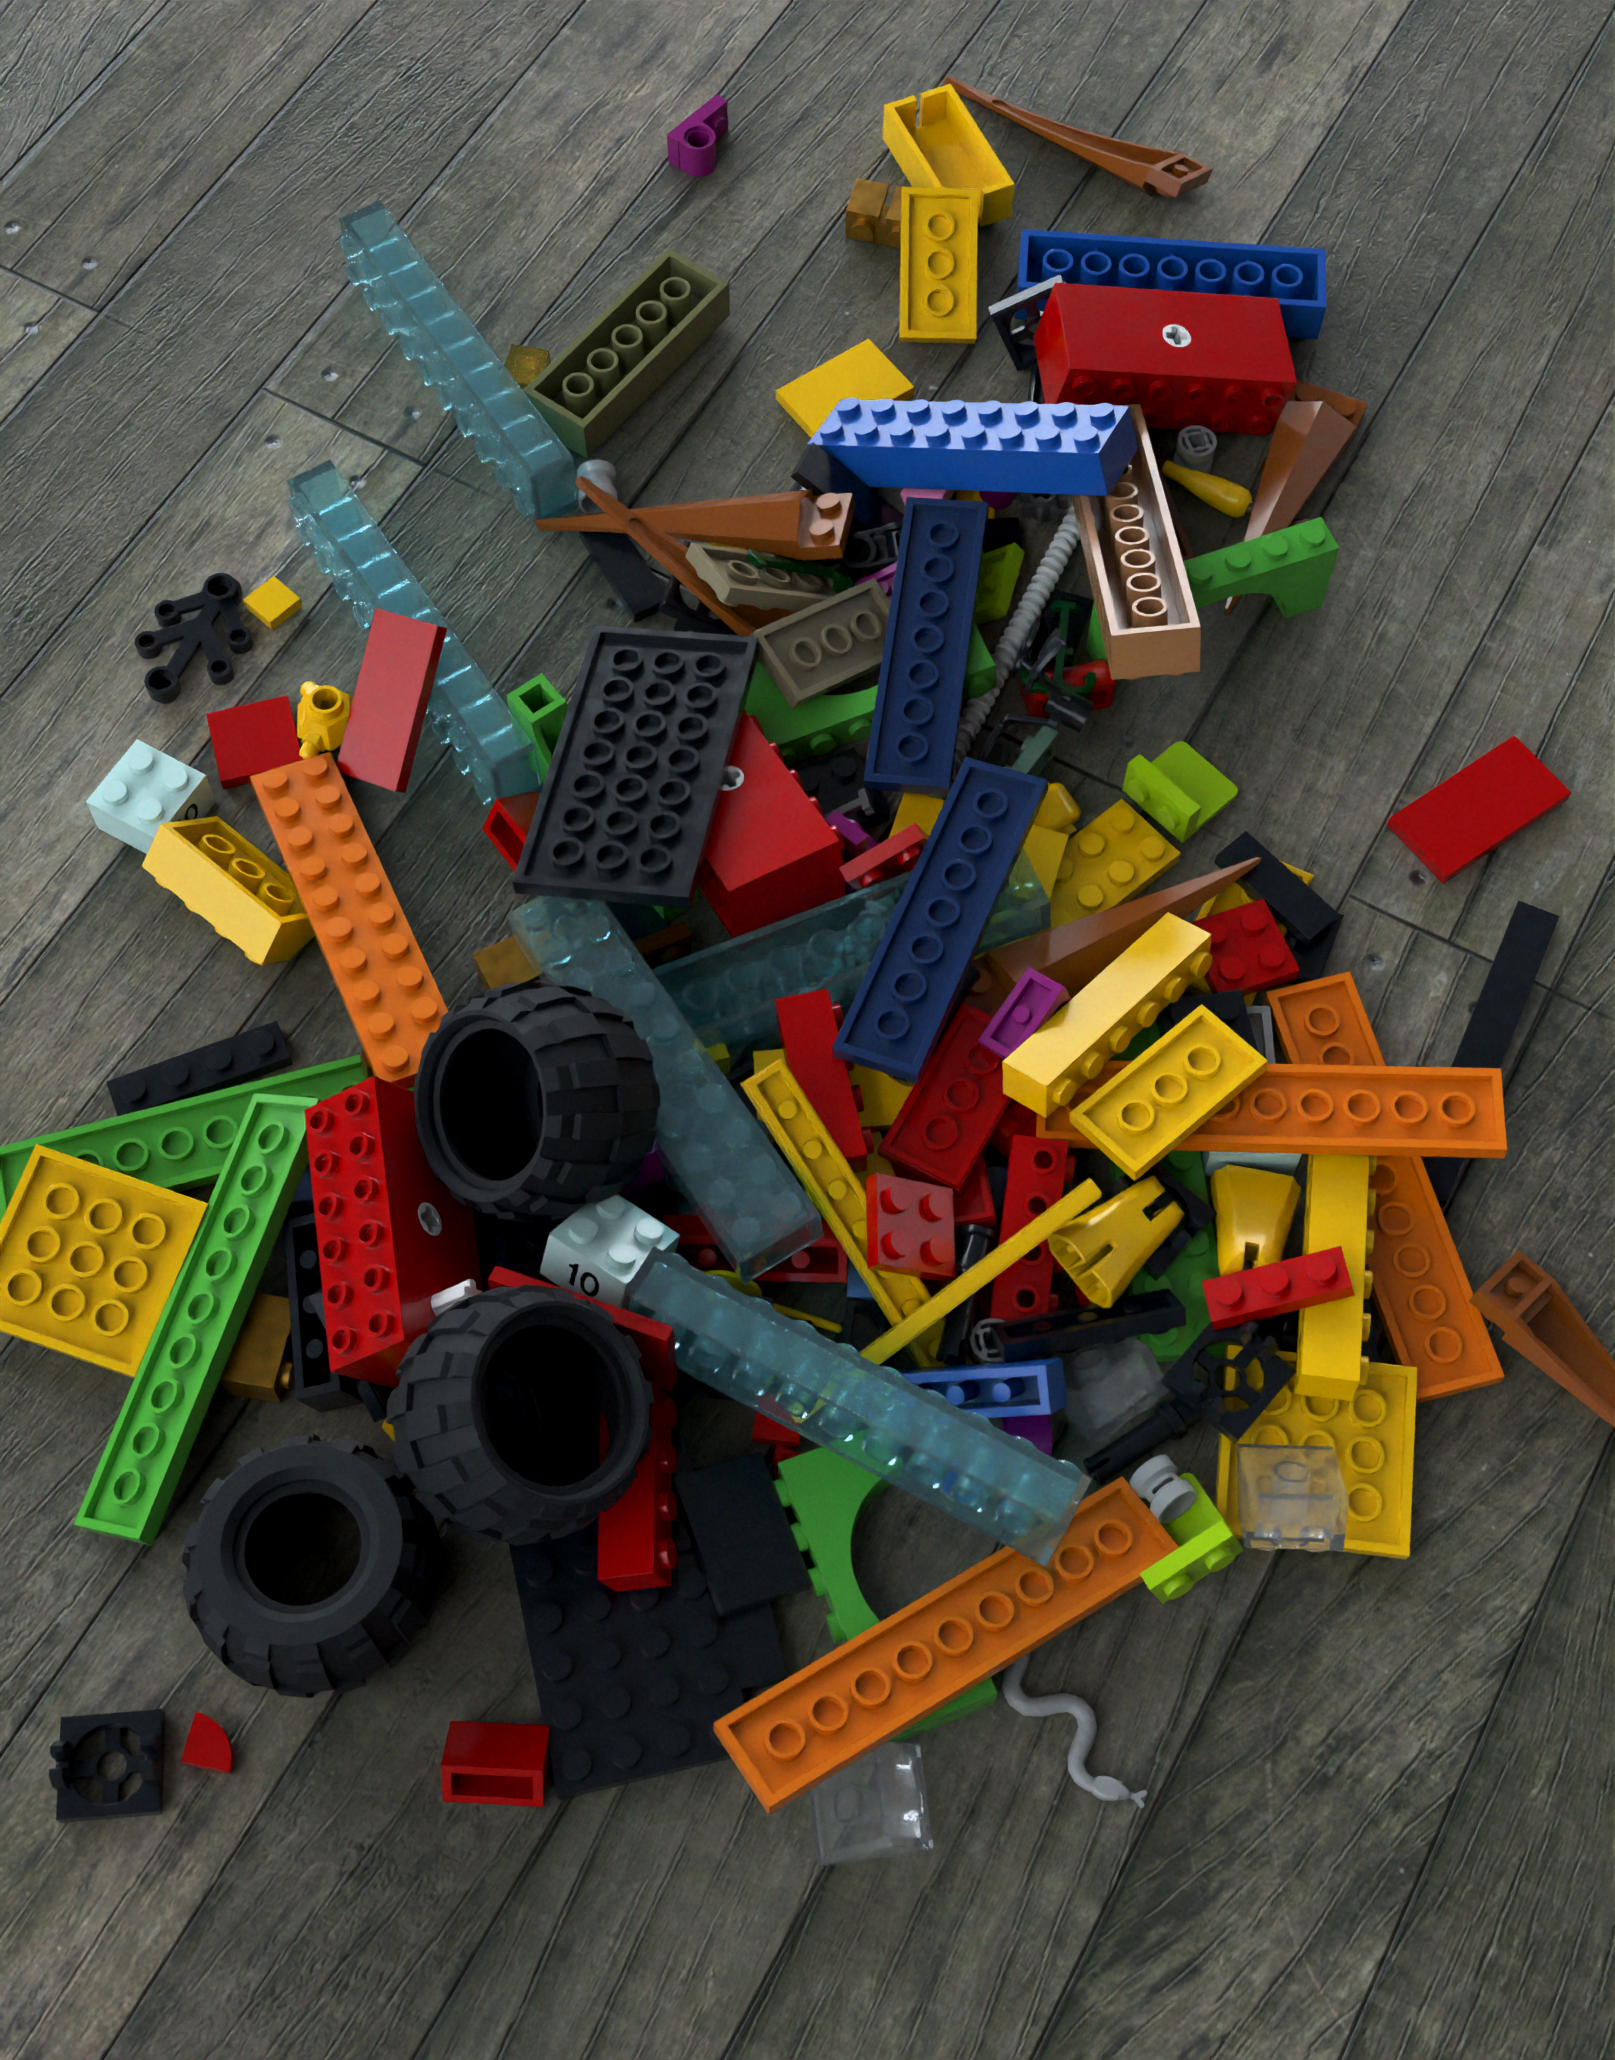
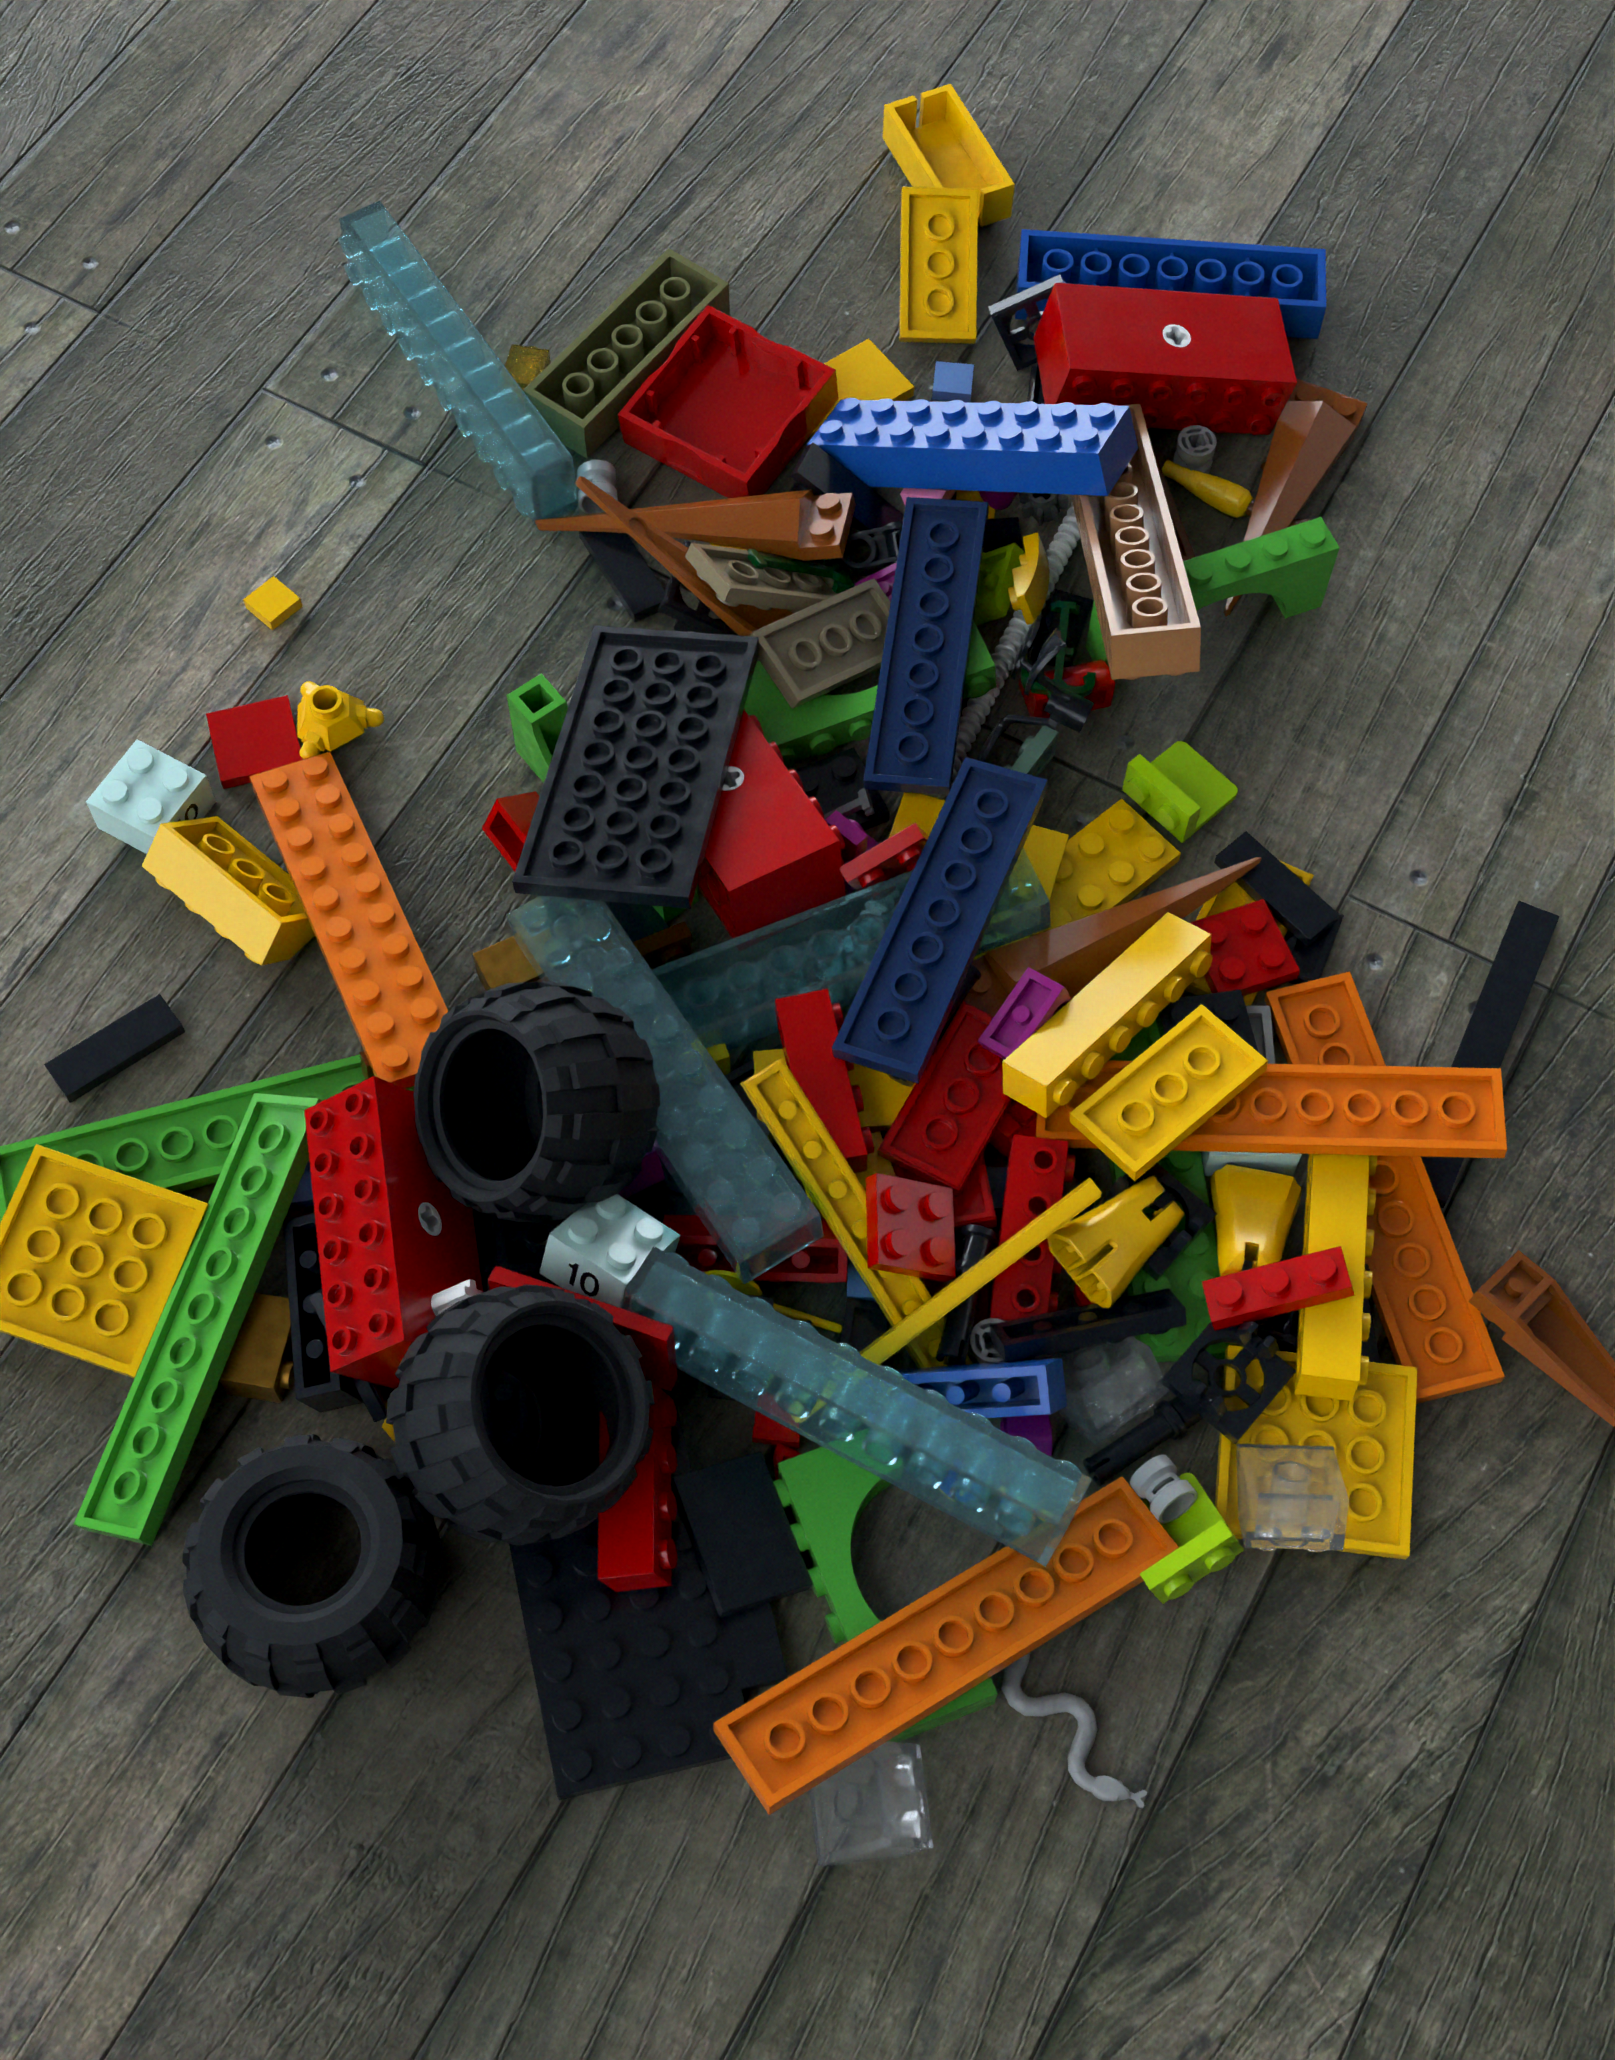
(75, 1731): black piece -> none
(114, 1048): none -> black tile
(193, 634): black plant -> none
(202, 1070): black plate -> none
(208, 1746): red tile -> none
(373, 576): clear light blue brick -> none
(390, 700): tile -> none
(495, 1763): red brick -> none
(694, 140): magenta plate -> none
(729, 406): none -> red tile
(868, 216): pearl gold piece -> none
(952, 381): none -> medium blue tile
(1030, 579): none -> yellow slope
(1058, 810): yellow head -> none
(1134, 164): dark orange plate -> none
(1478, 809): red tile -> none

